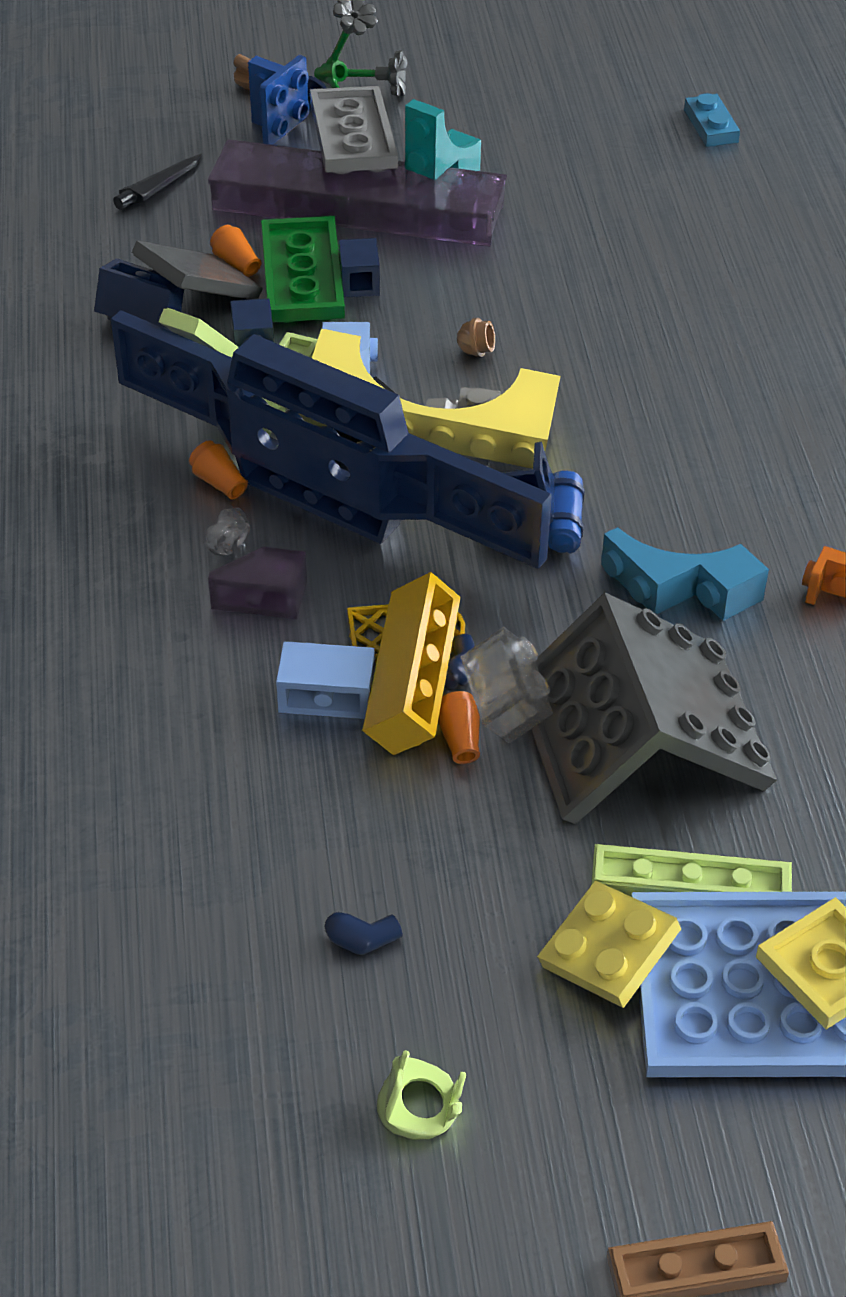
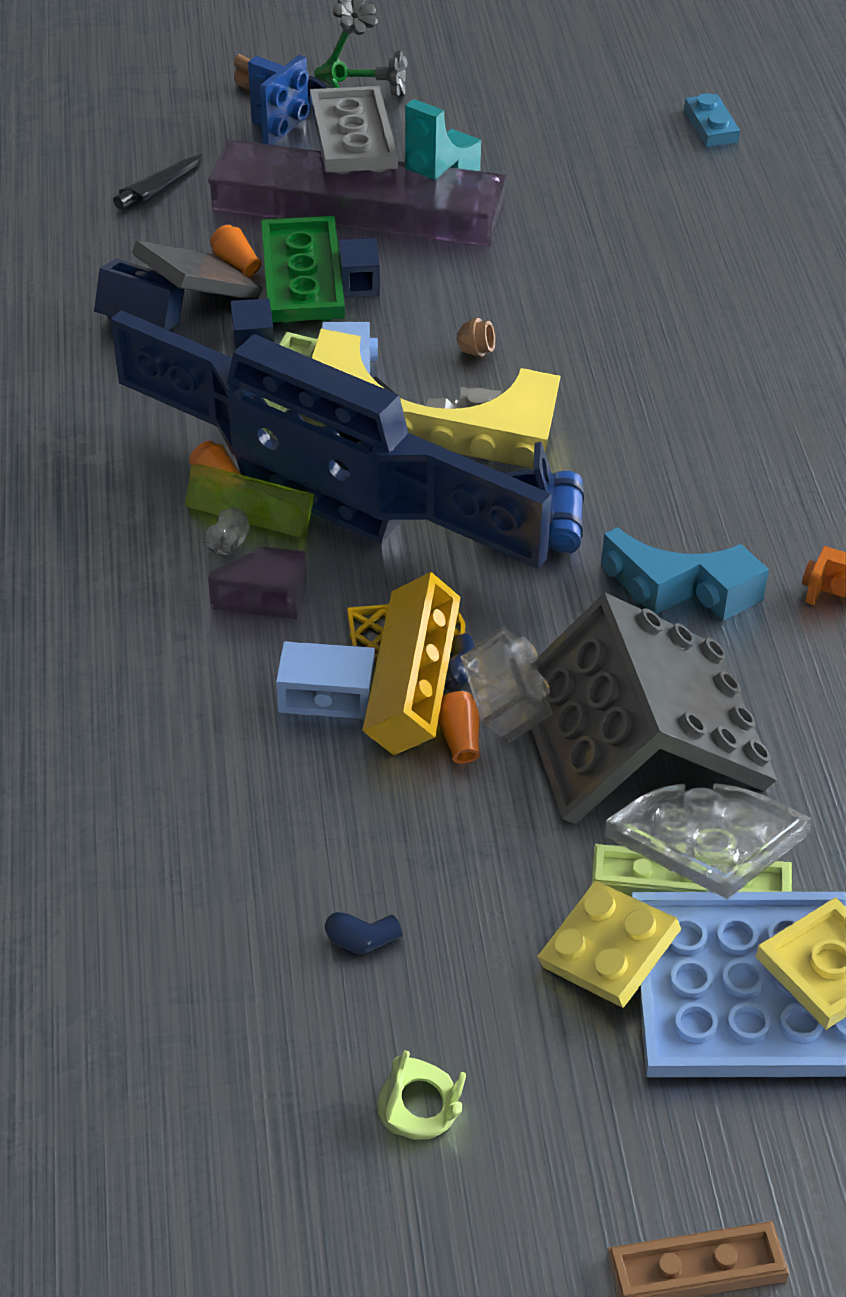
(196, 330): yellowish green tile -> none
(263, 502): none -> clear neon green plate
(709, 835): none -> clear plate

